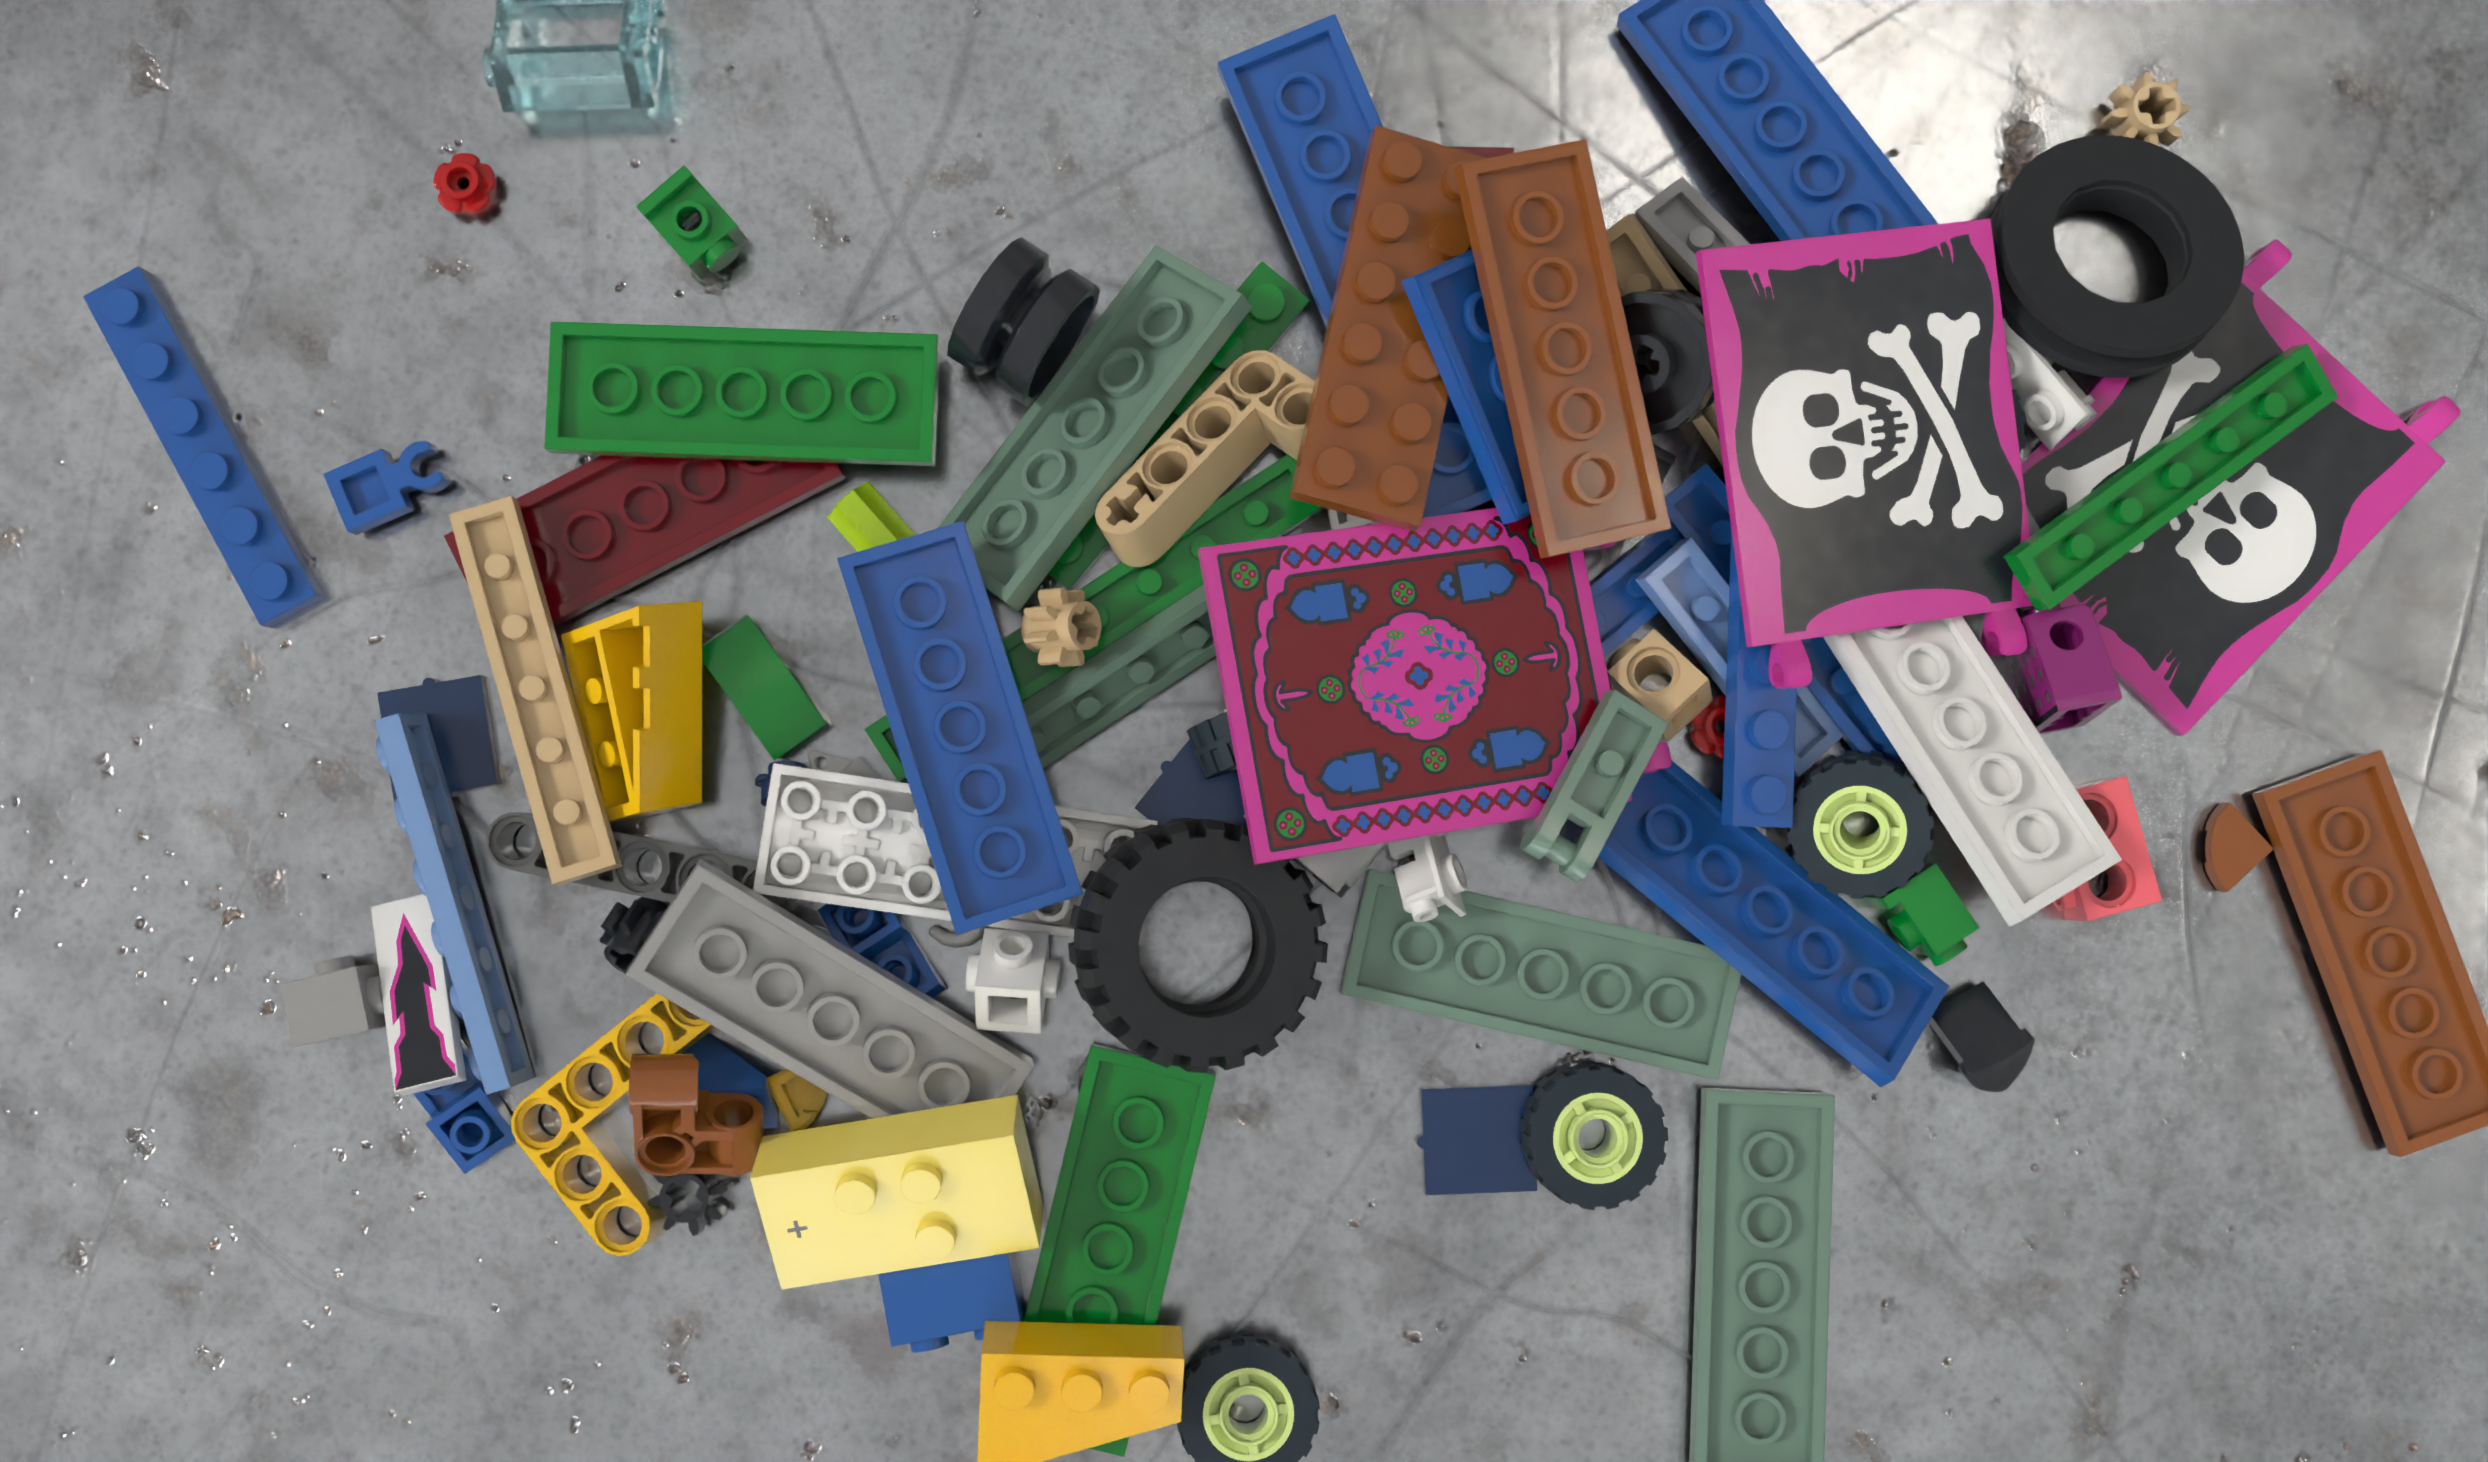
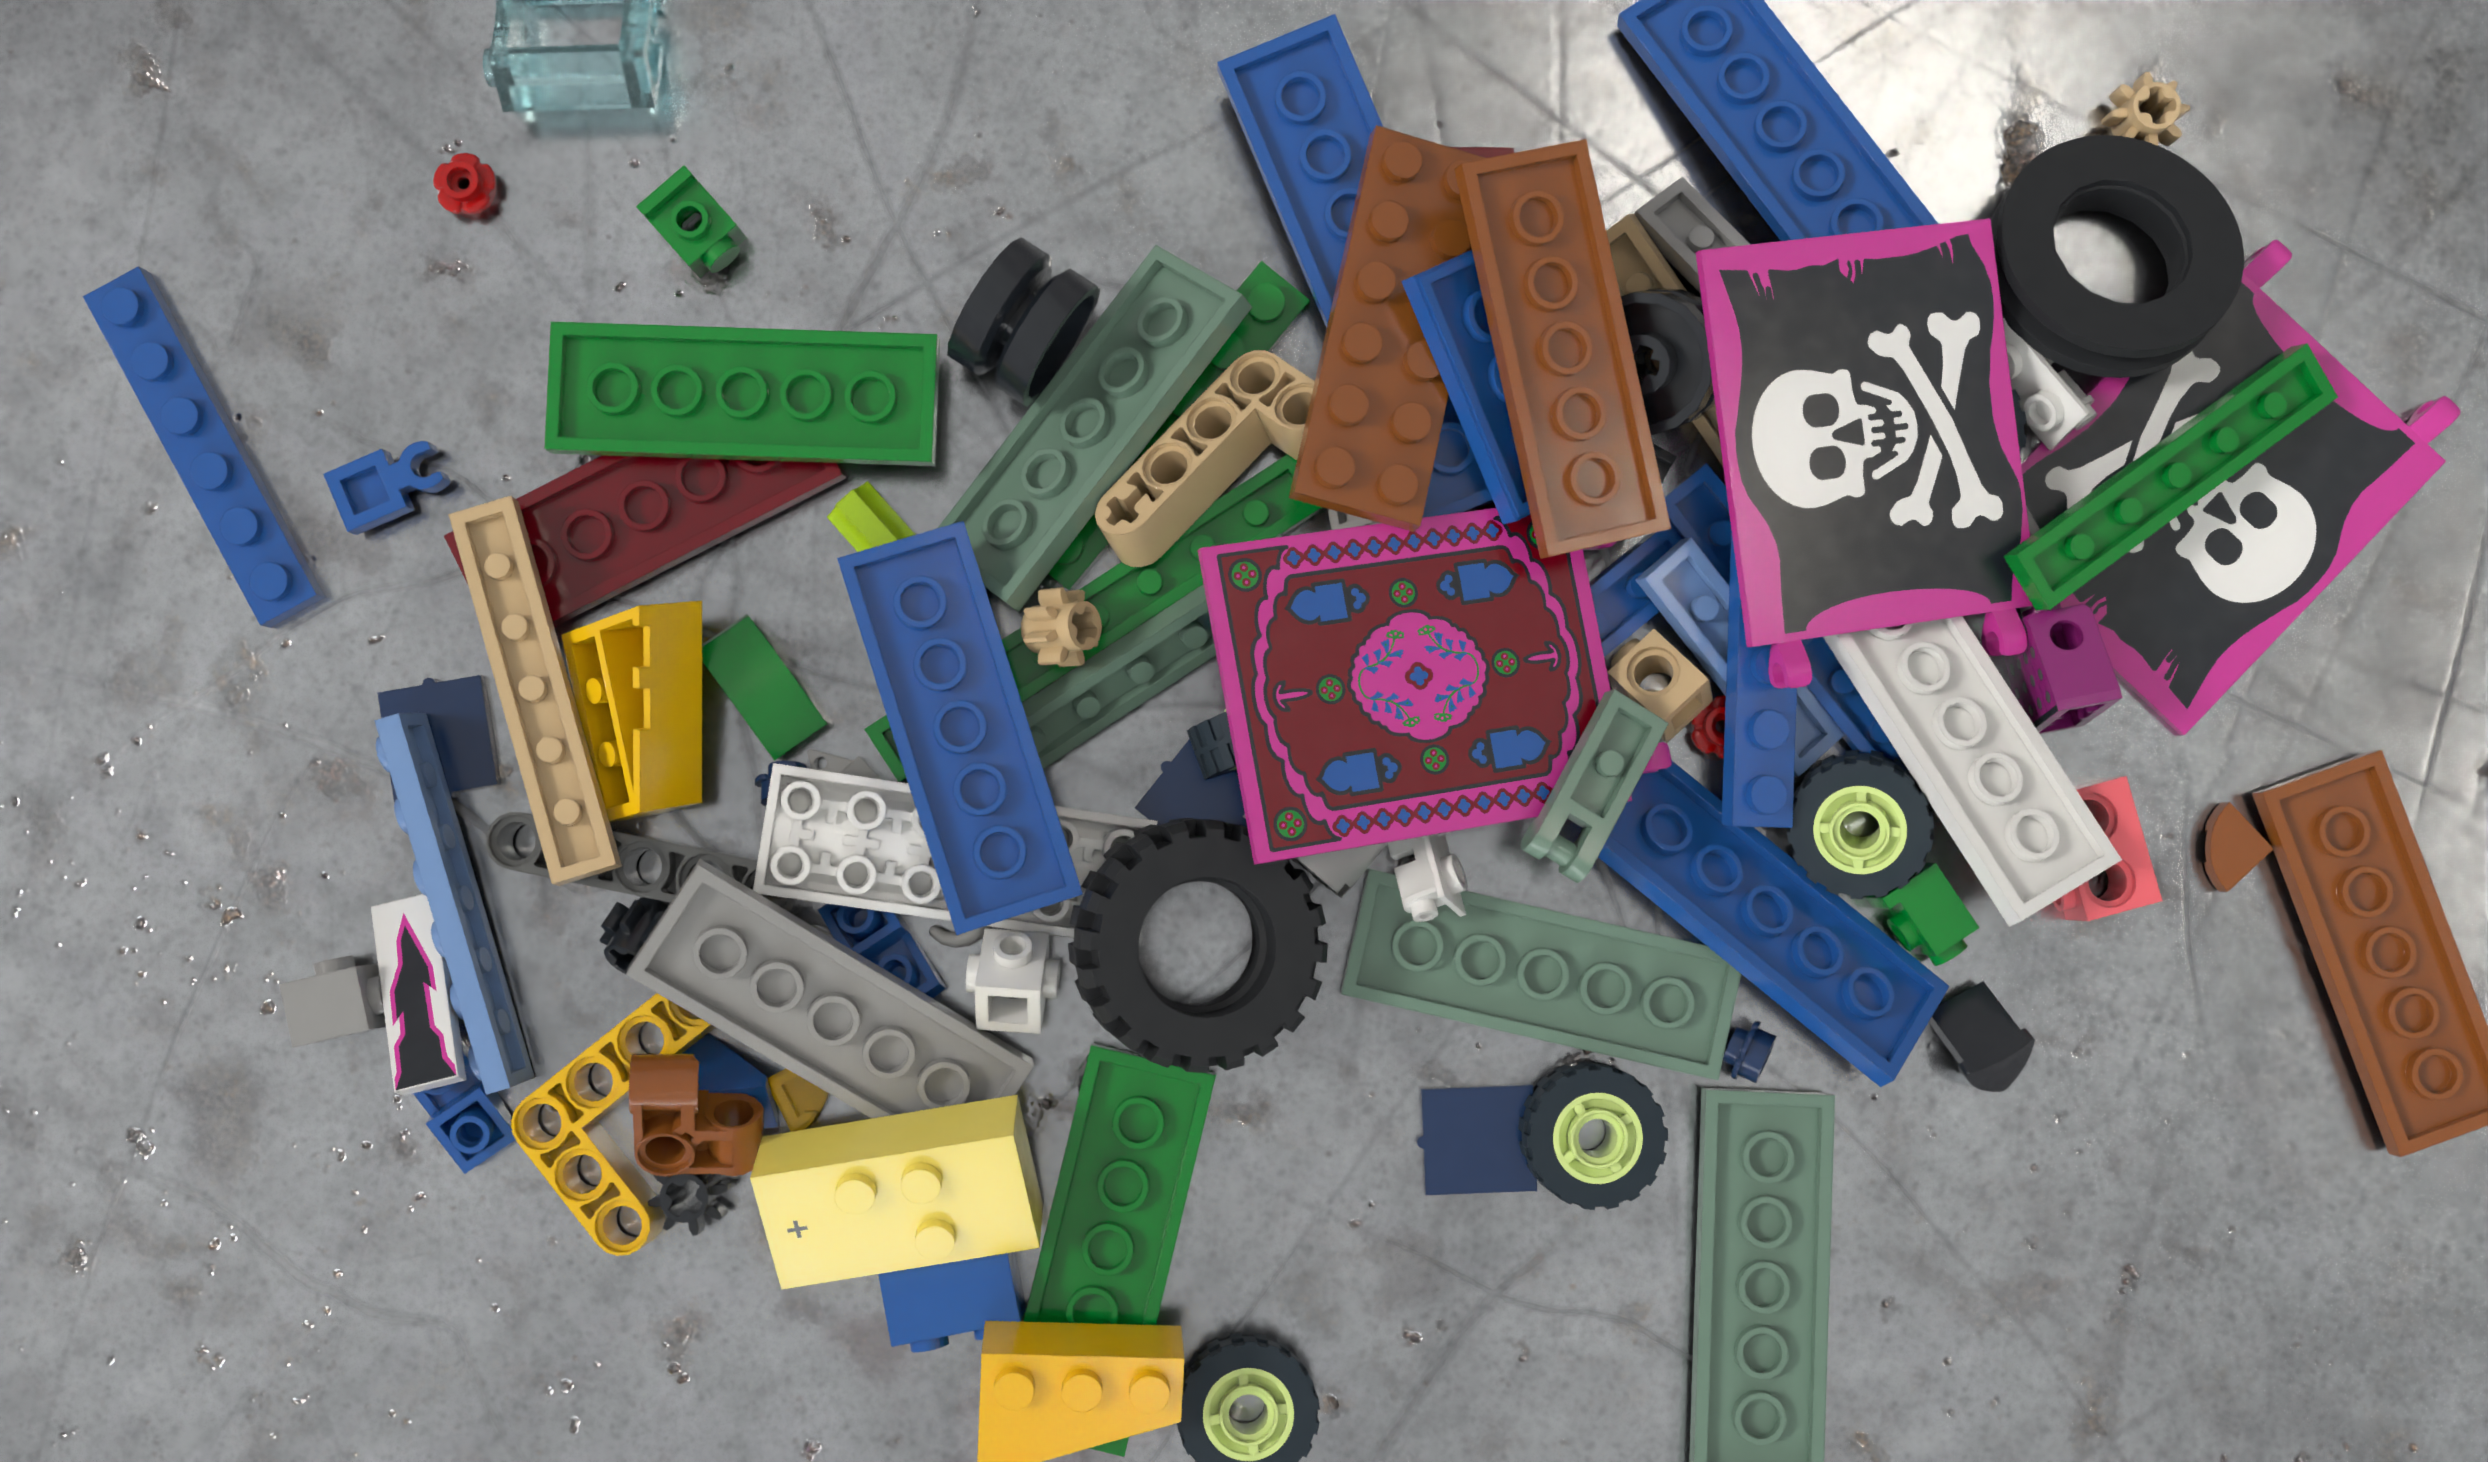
(1749, 1052): none -> dark blue plate

